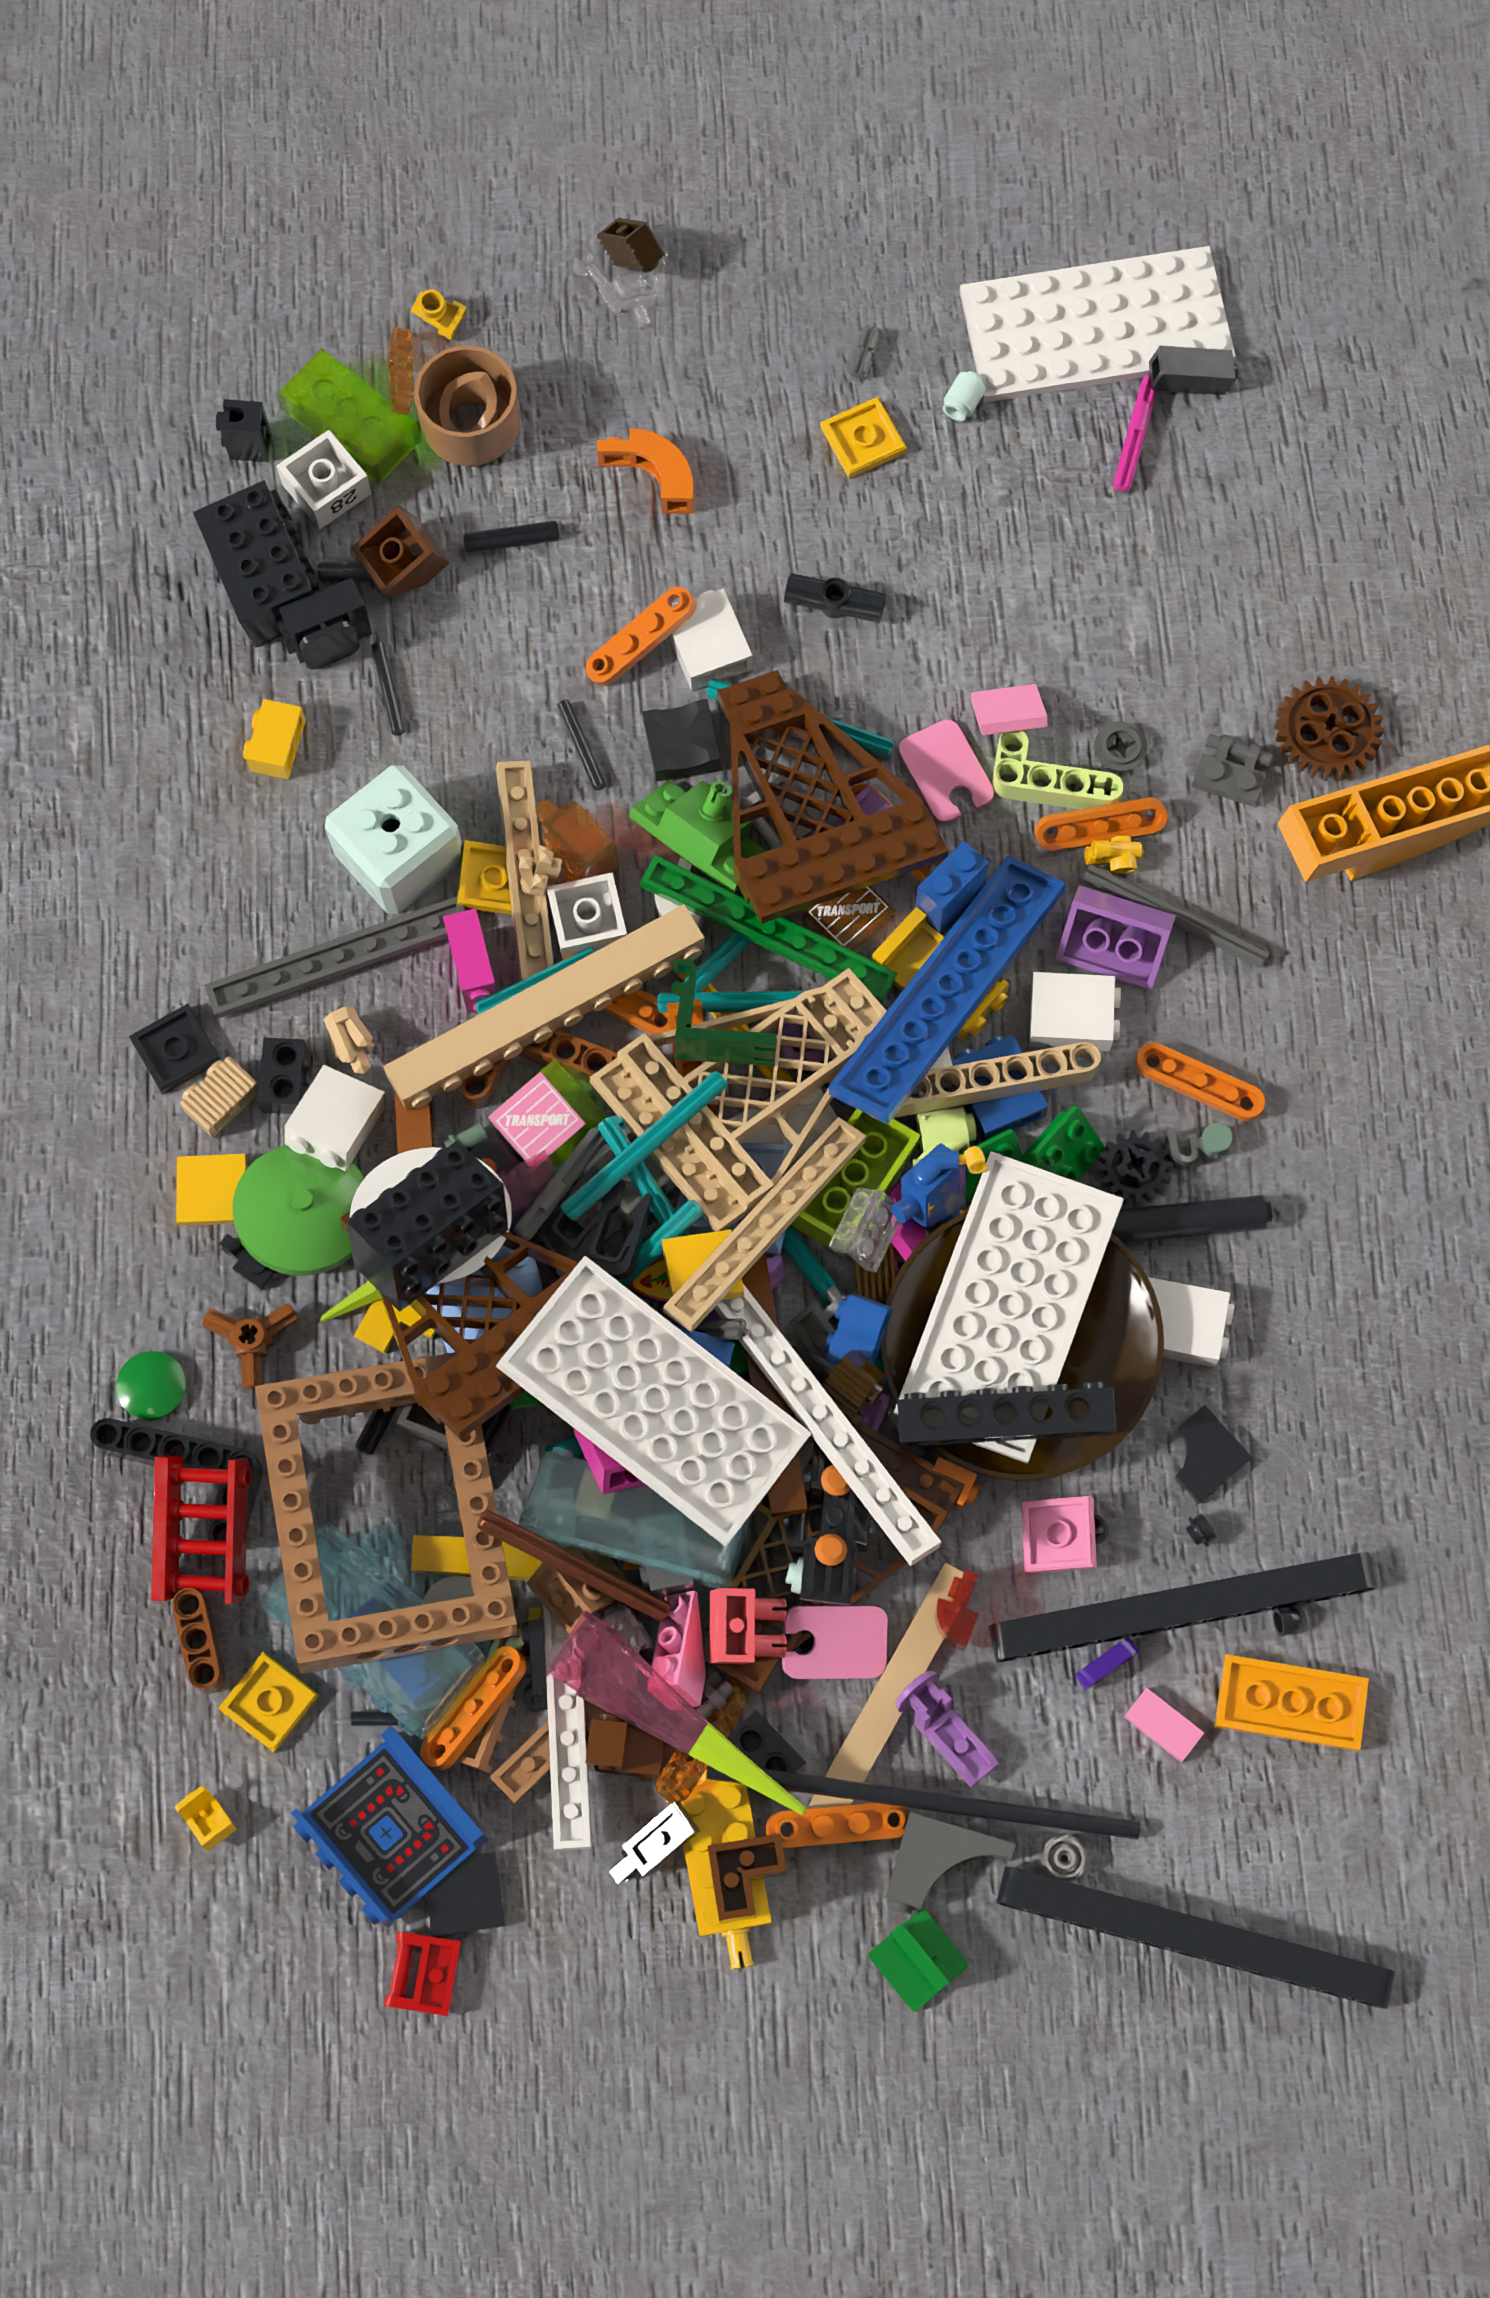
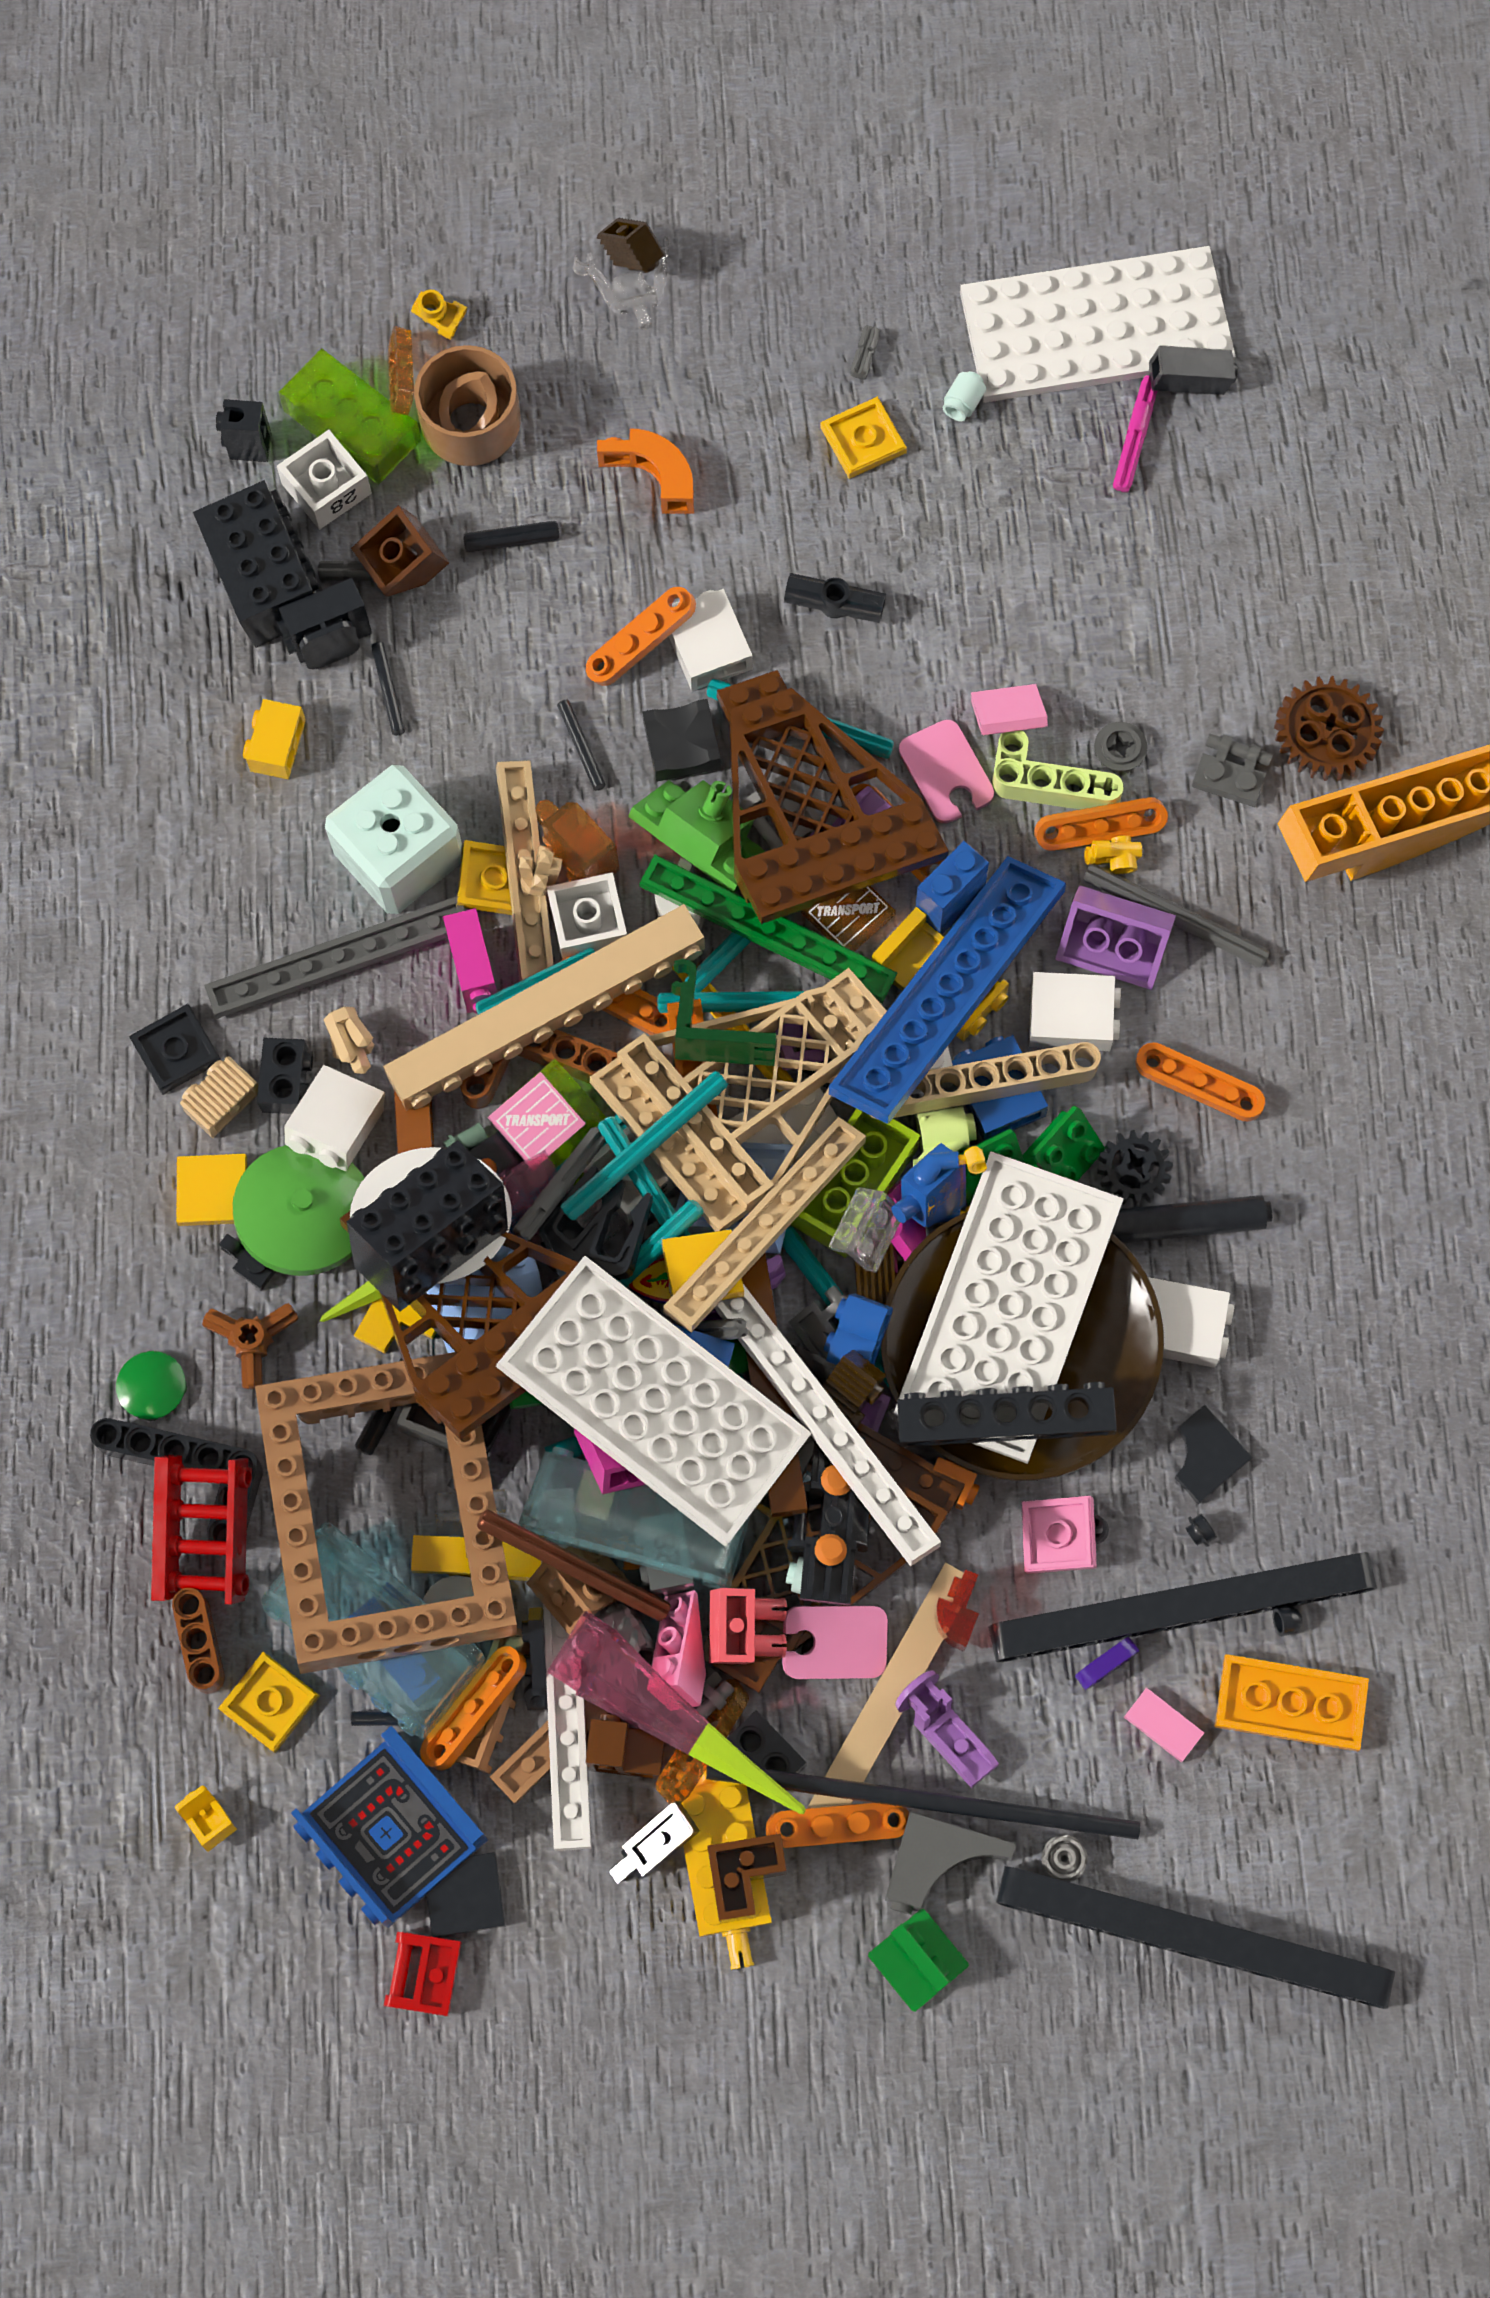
(1211, 1145): leg -> none

